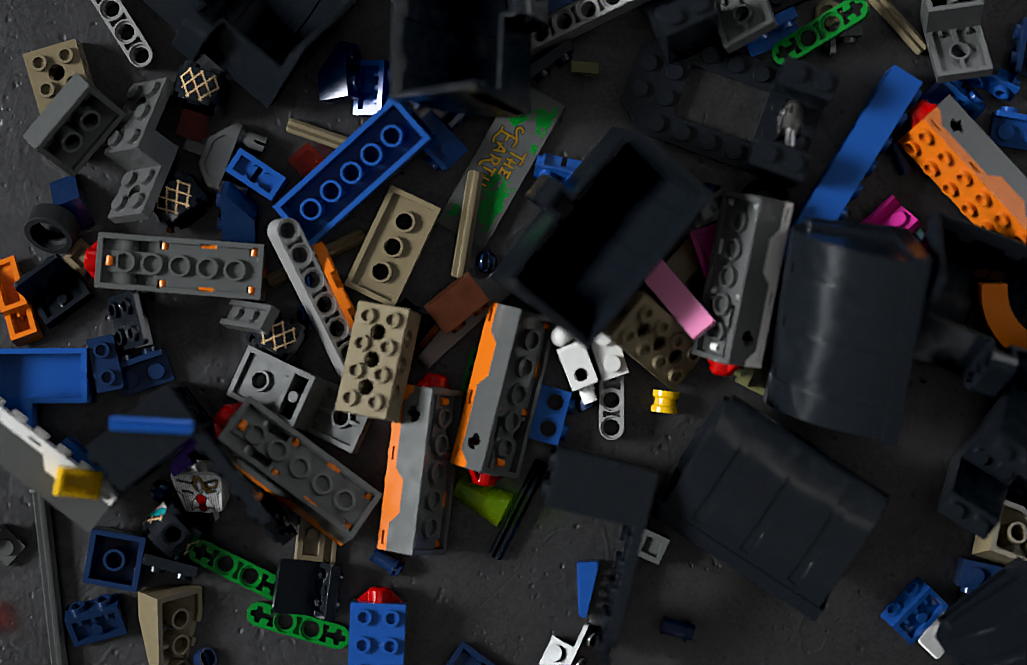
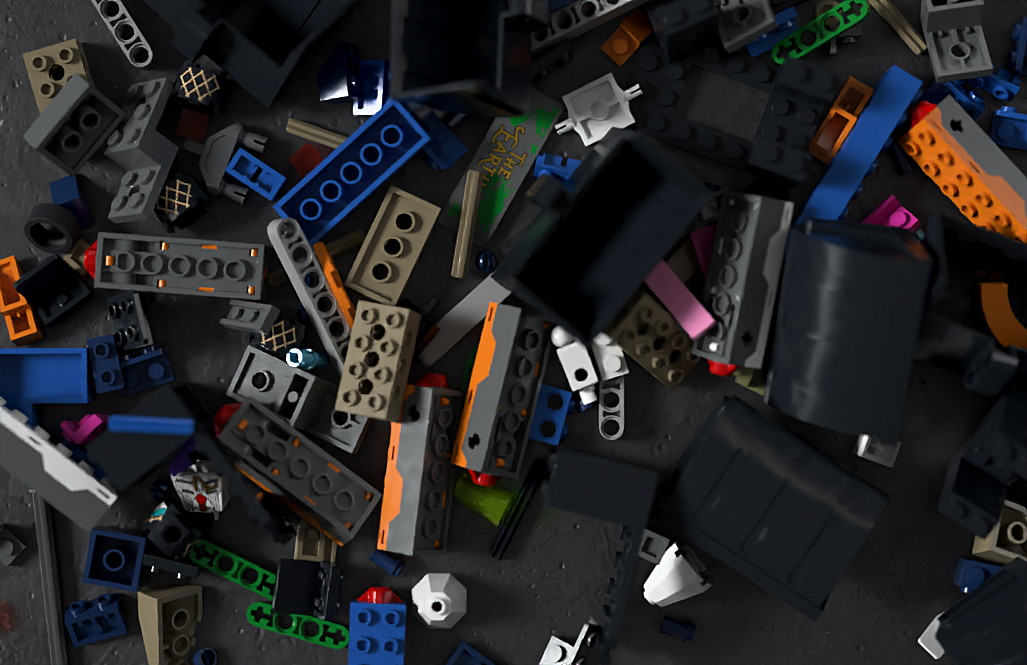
(78, 483): yellow slope -> none
(86, 430): none -> dark pink bracket
(238, 215): dark blue slope -> none
(307, 359): none -> medium azure pin
(440, 588): none -> white cone
(457, 304): copper brick -> none
(585, 68): olive tile -> none
(586, 578): blue slope -> none
(598, 108): none -> white plate
(627, 37): none -> orange slope
(665, 401): yellow wheel -> none
(676, 576): none -> white cone
(792, 121): clear smoke piece -> none
(839, 119): none -> orange slope
(873, 450): none -> white slope
(914, 610): blue bracket -> none

